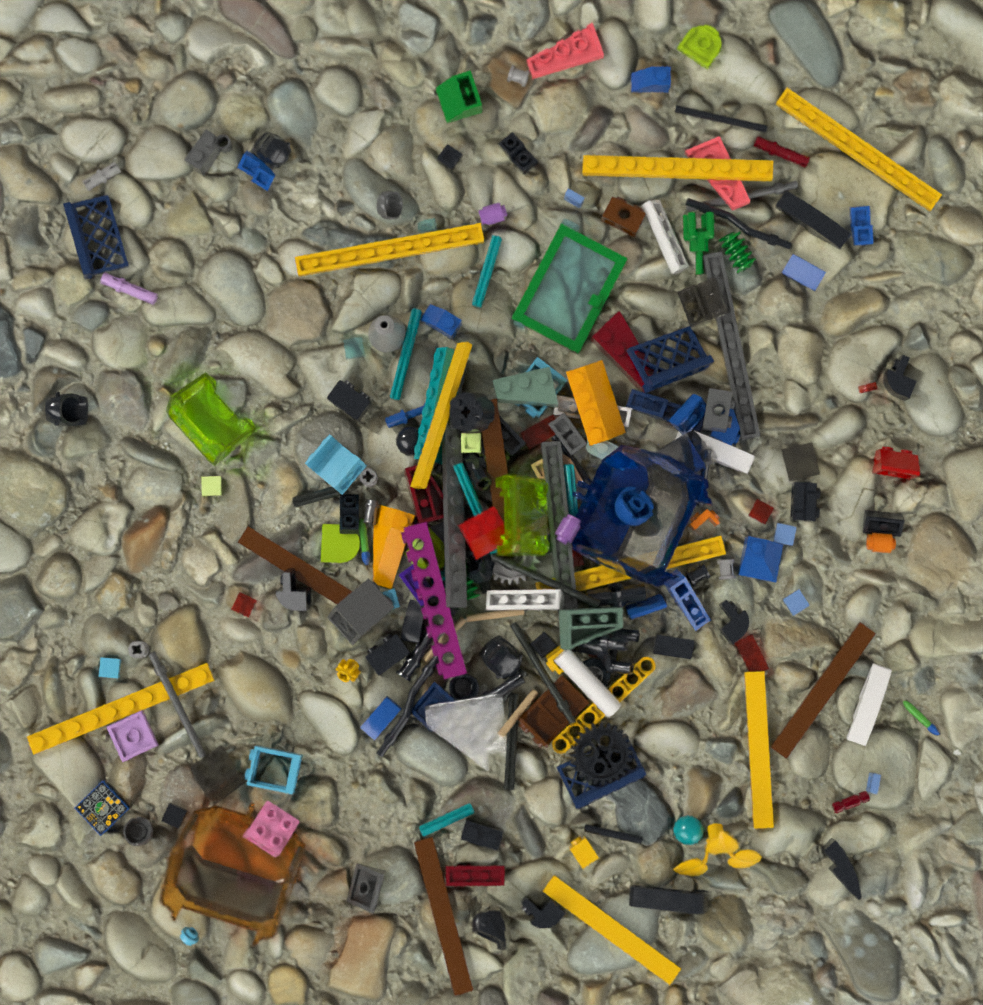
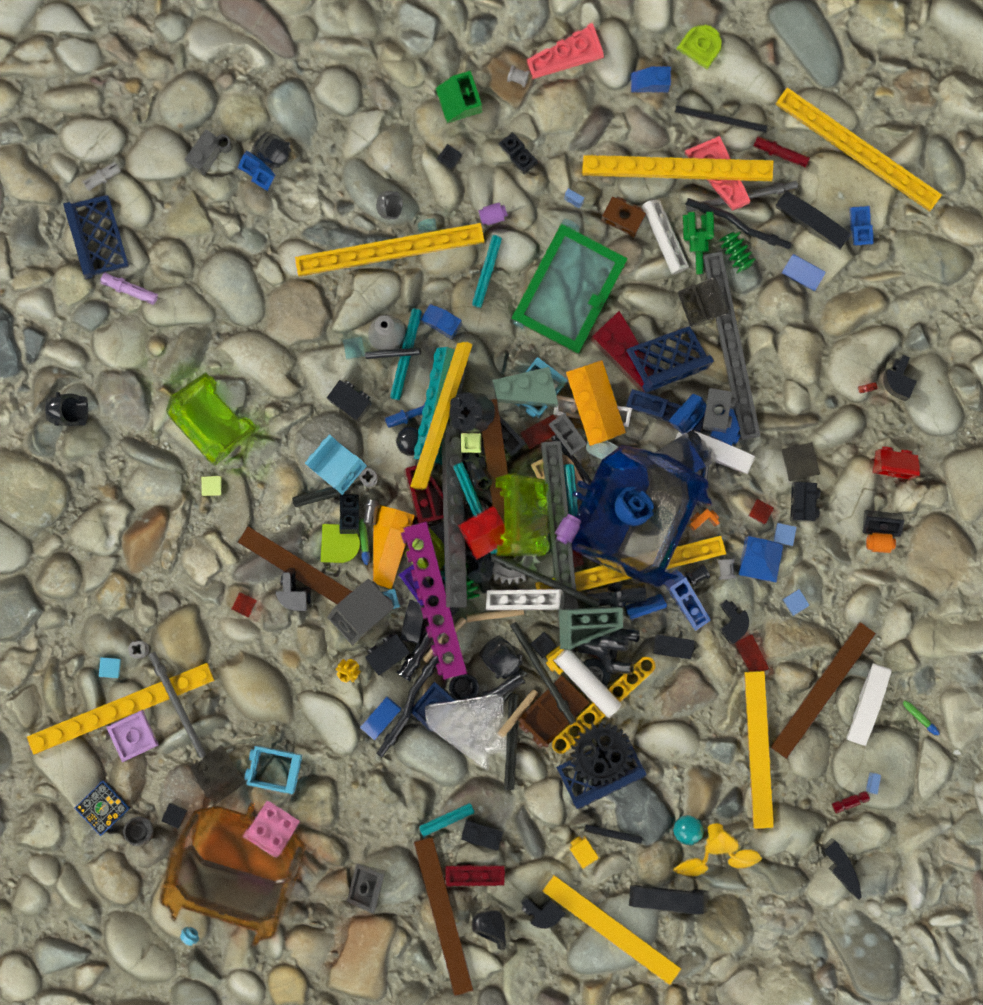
(393, 353): none -> black bar

